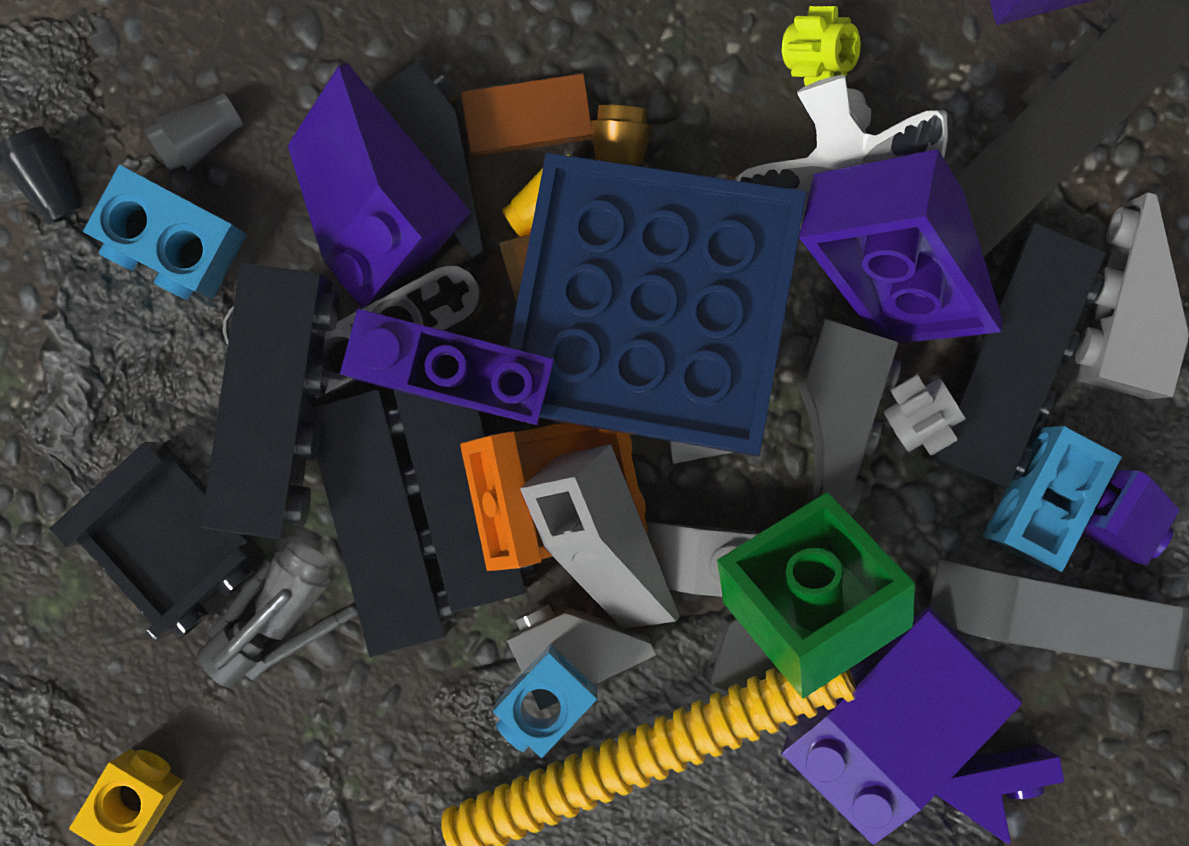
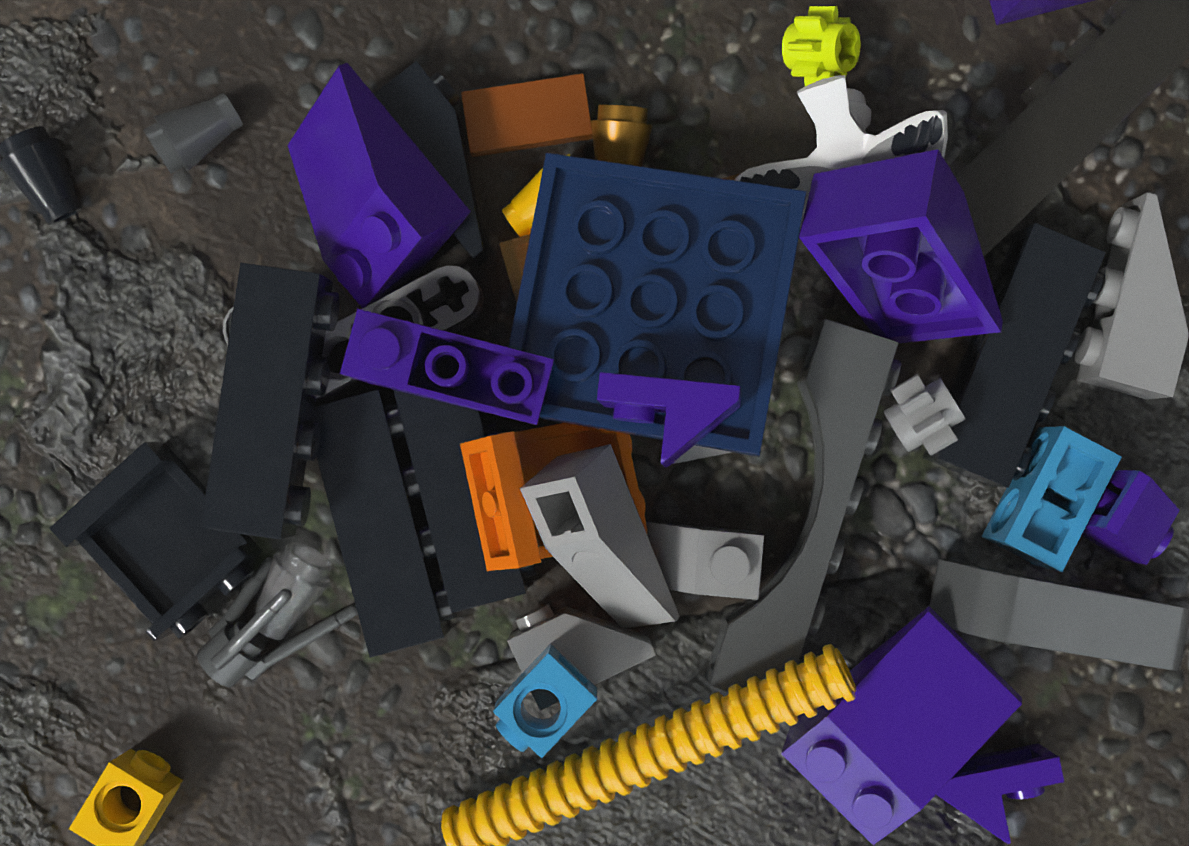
(168, 228): dark azure brick -> none
(689, 406): none -> dark purple slope
(816, 593): green brick -> none

